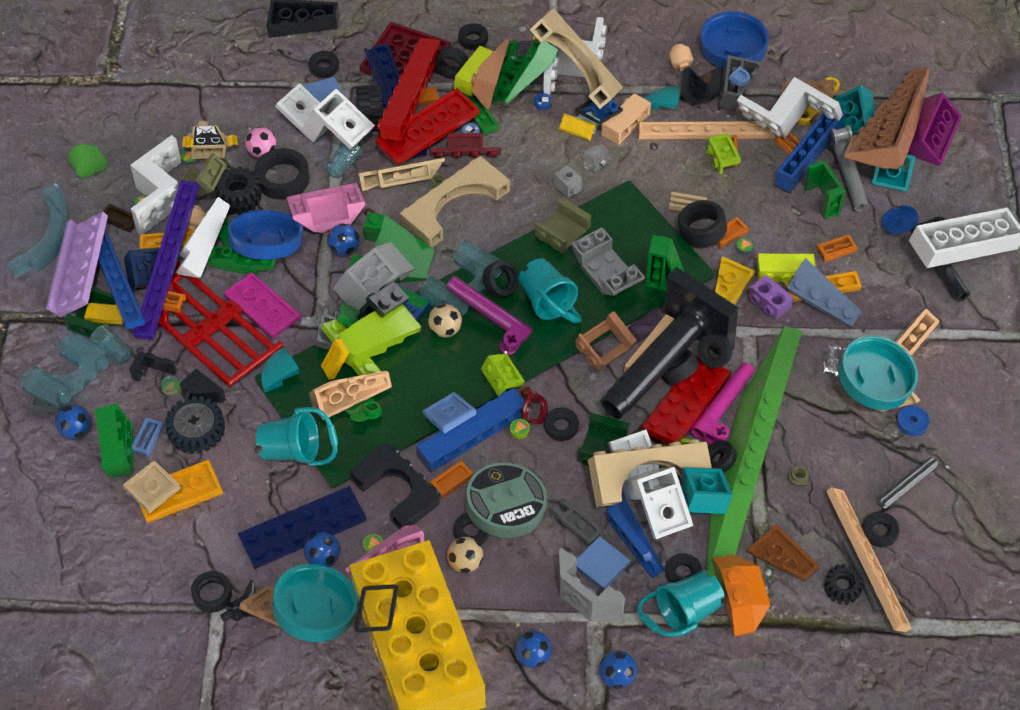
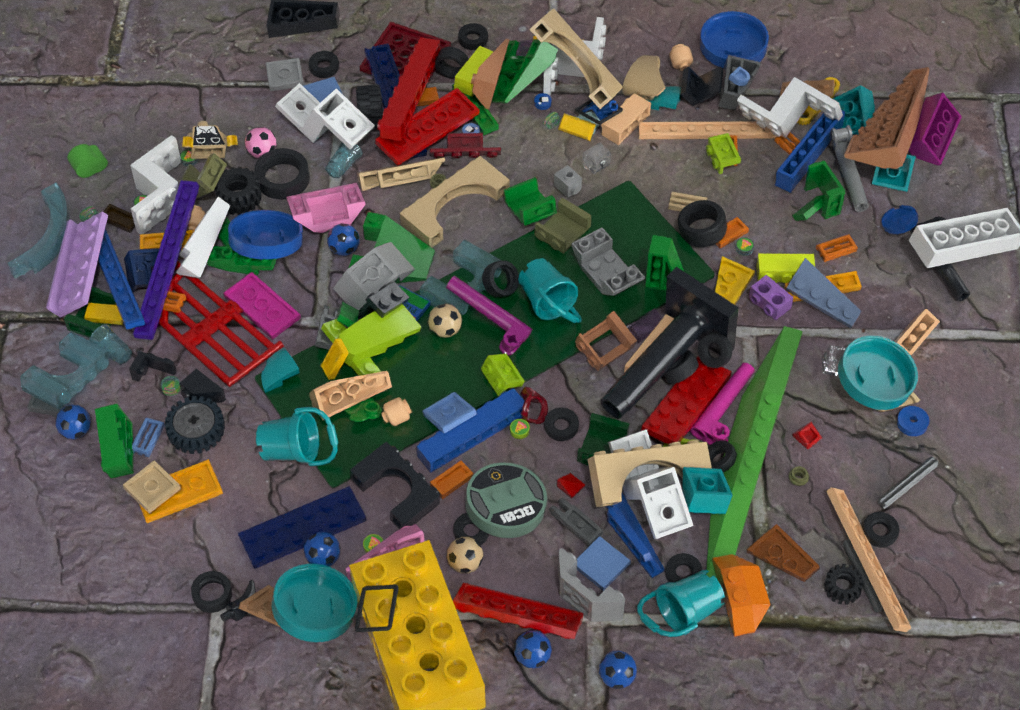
(87, 213): none -> clear light blue tile
(284, 74): none -> light grey tile
(396, 411): none -> light nougat head
(518, 610): none -> red plate
(528, 202): none -> green panel
(552, 120): none -> clear light blue tile
(570, 485): none -> red slope
(644, 78): none -> tan panel
(807, 435): none -> red slope
(809, 209): none -> green tile

